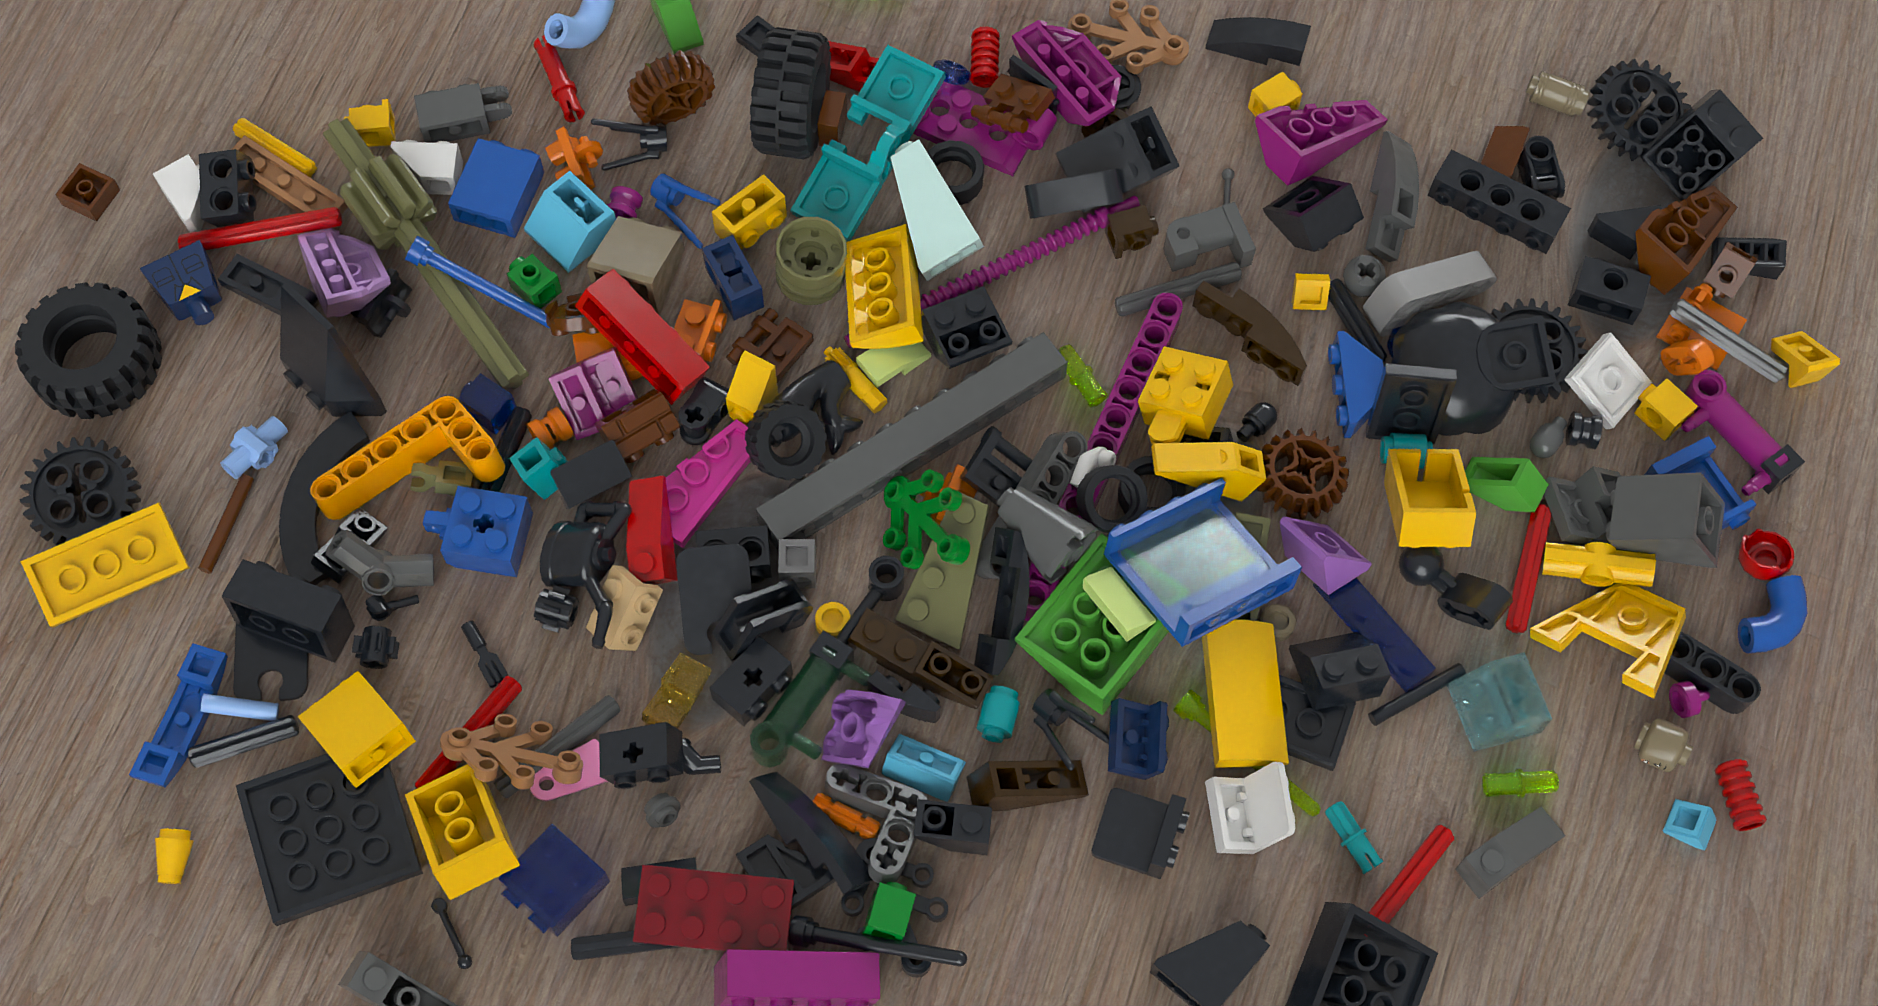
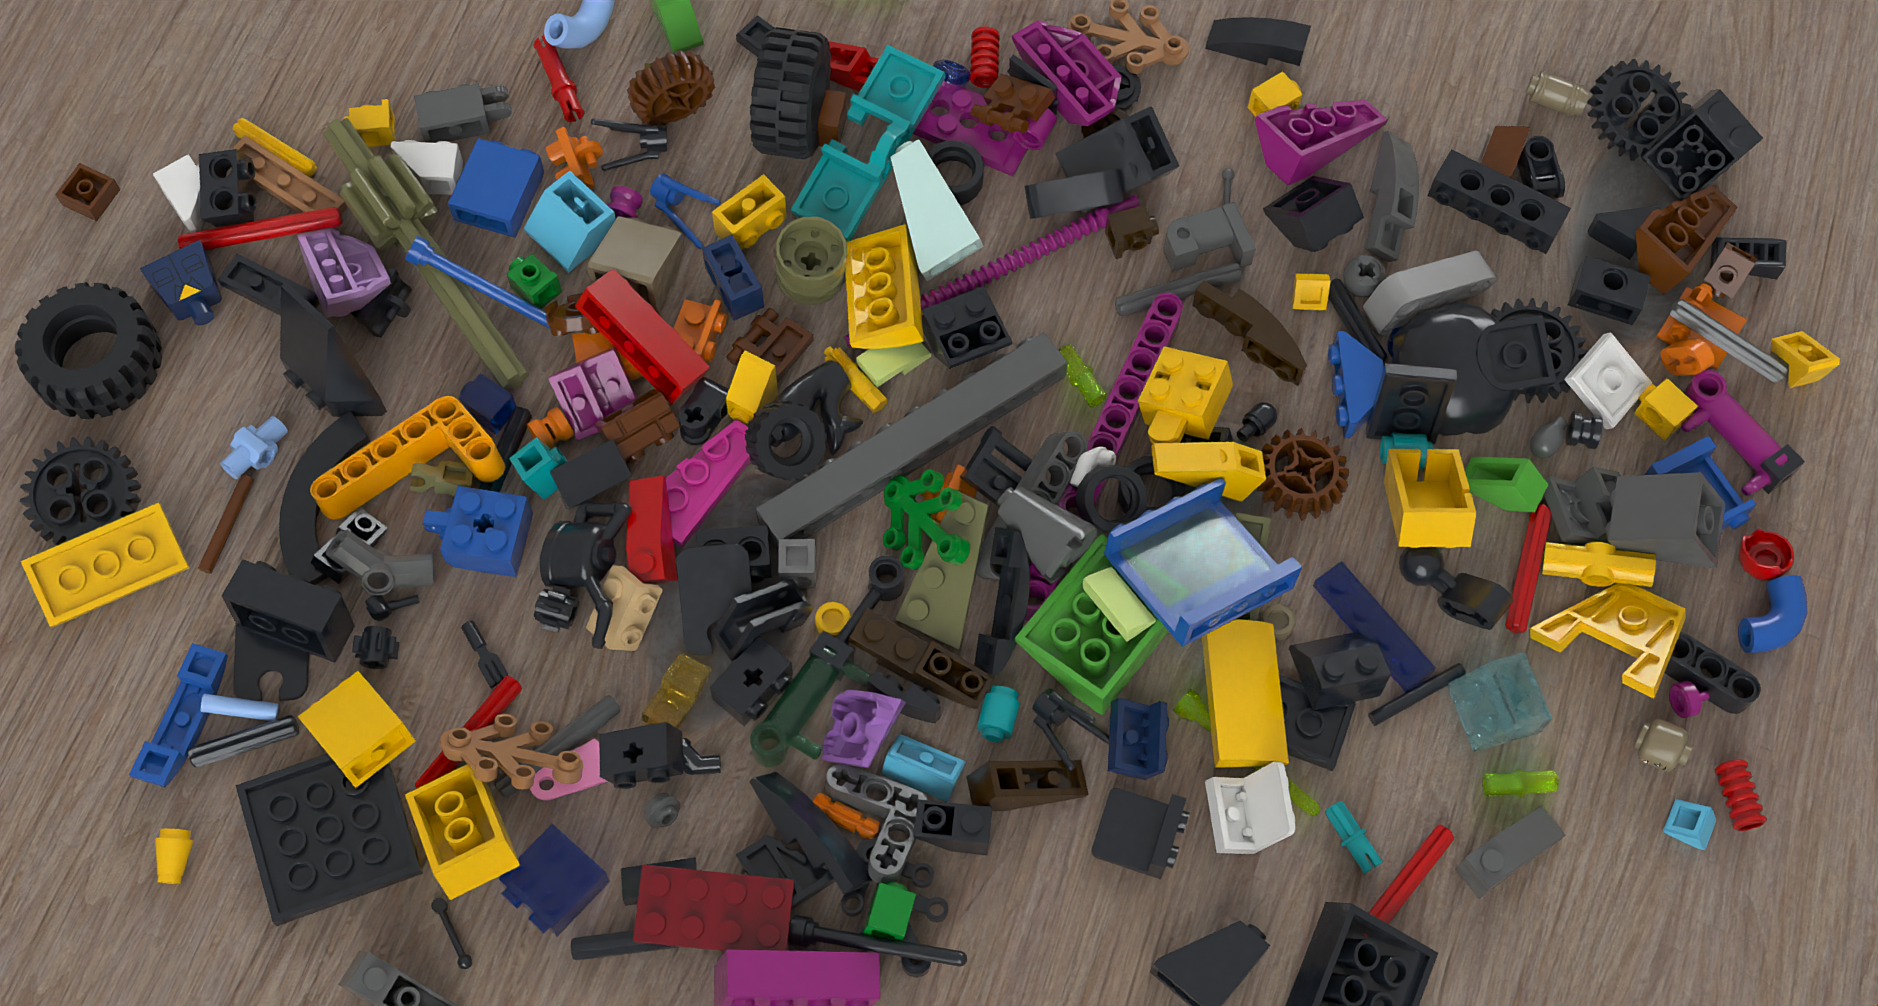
(1321, 553): medium lavender slope -> none

